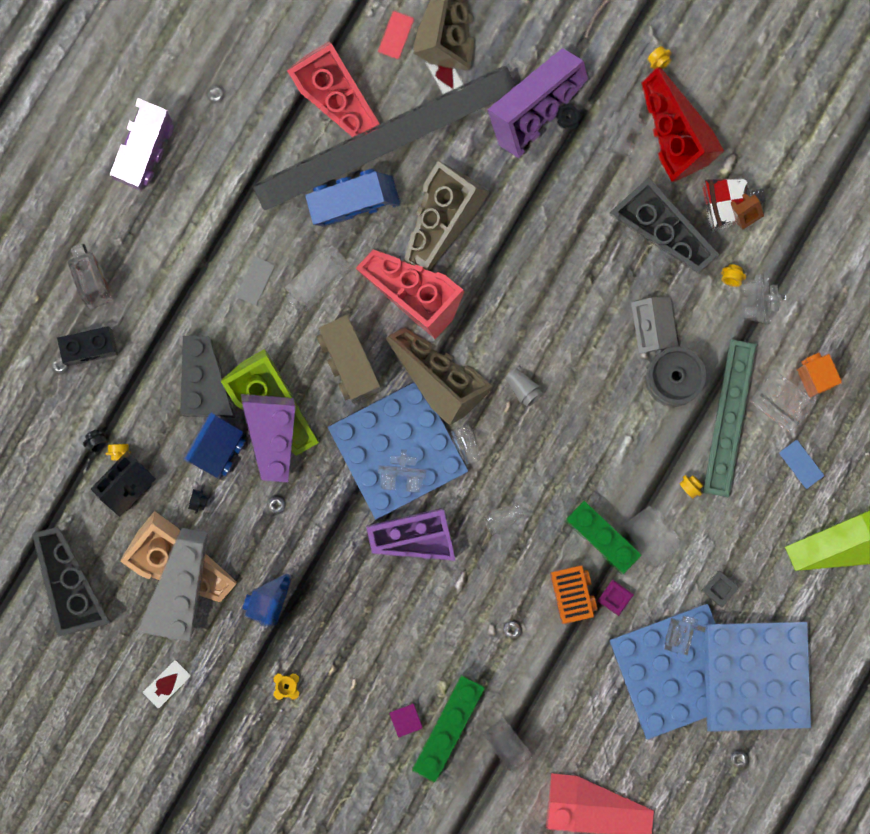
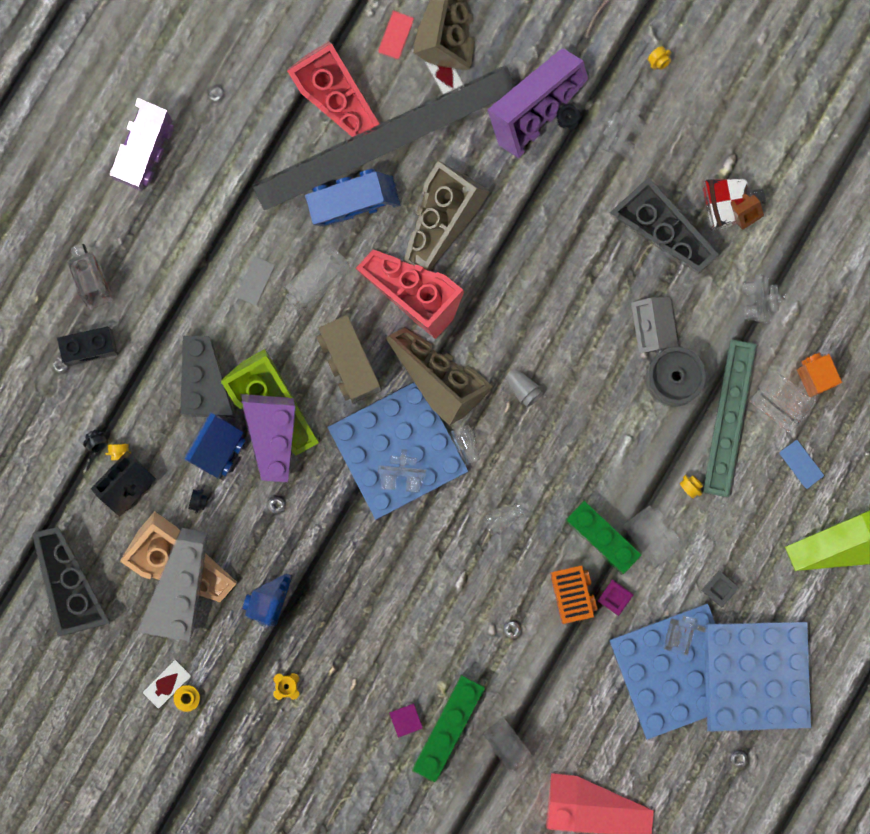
(195, 698): none -> yellow plate
(414, 536): medium lavender wedge -> none
(682, 133): red wedge -> none
(733, 275): yellow plate -> none

